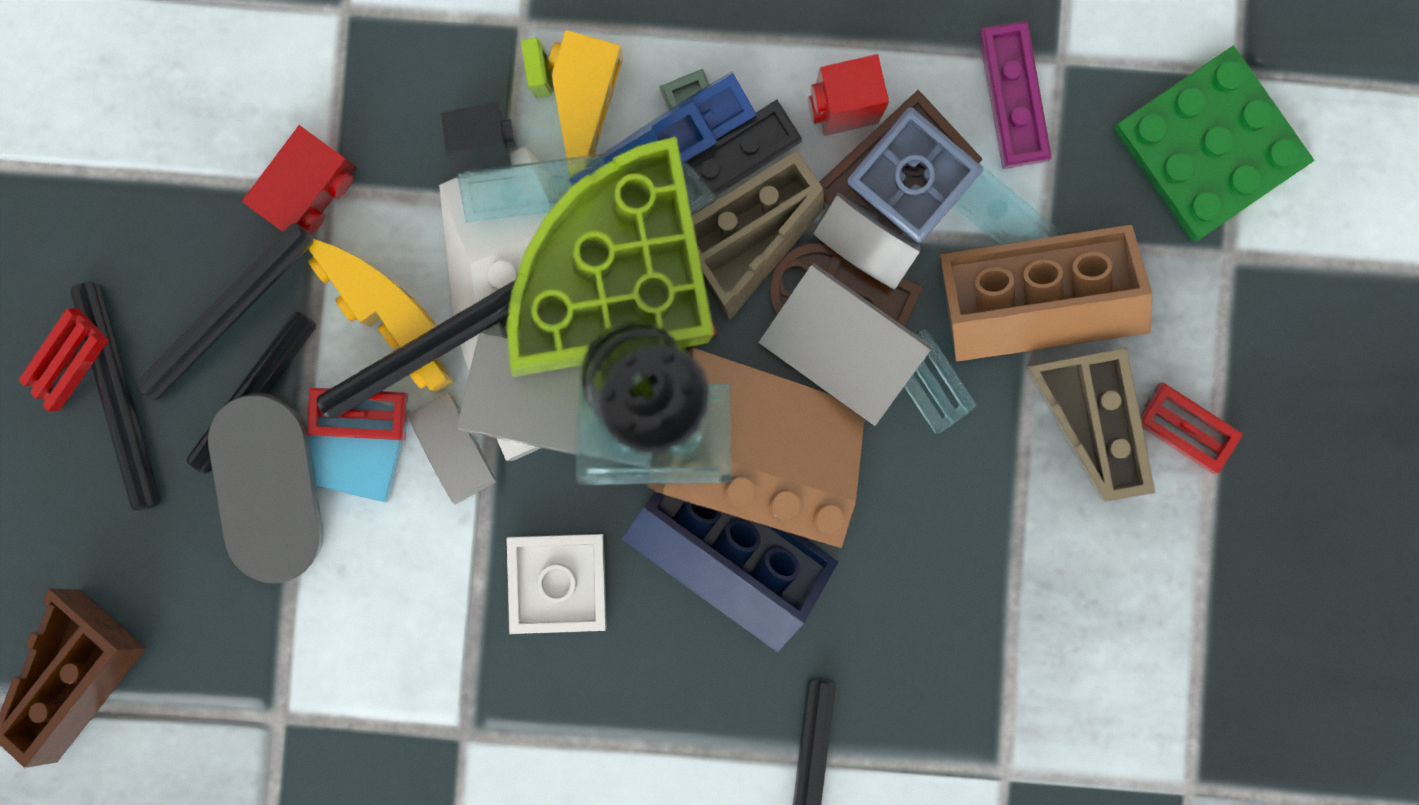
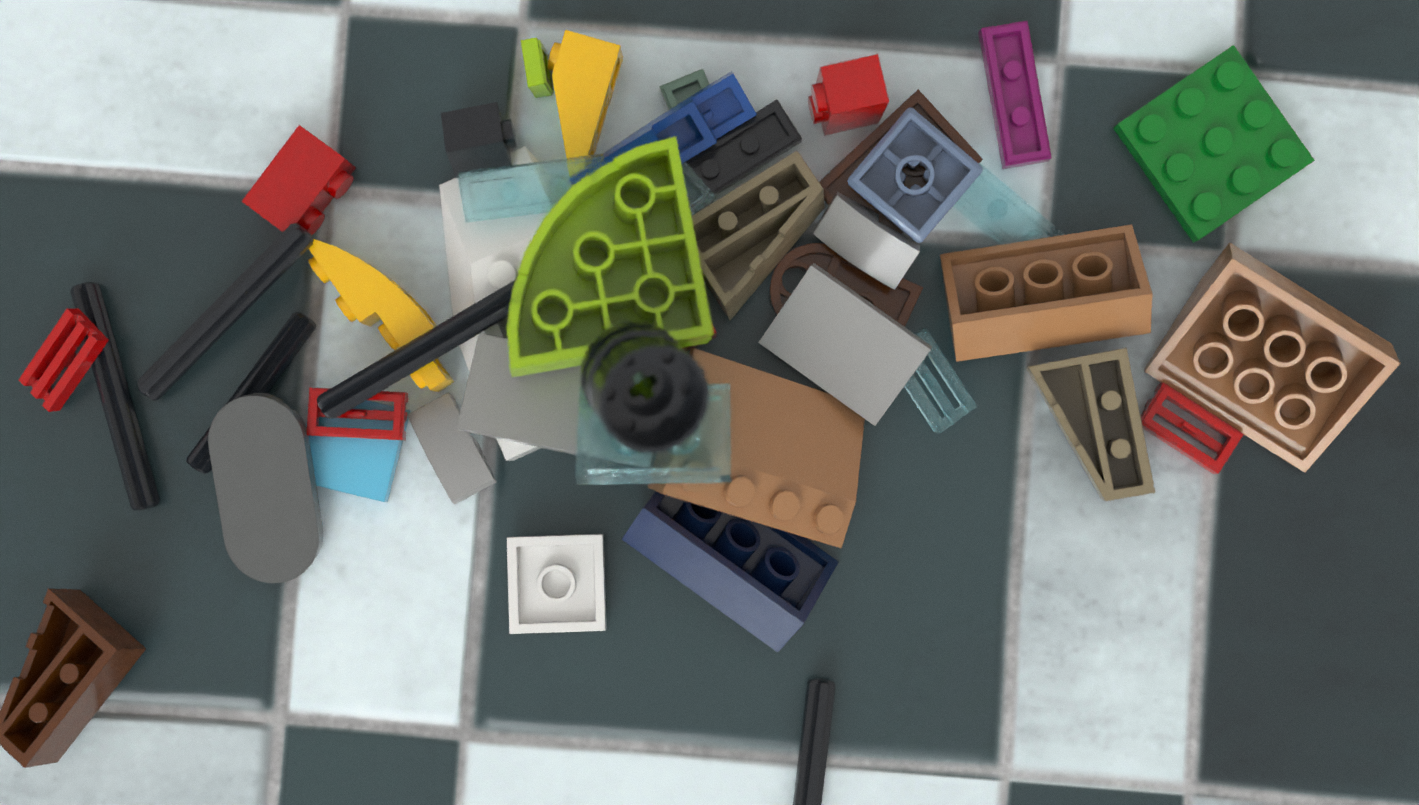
(1271, 358): none -> medium nougat slope

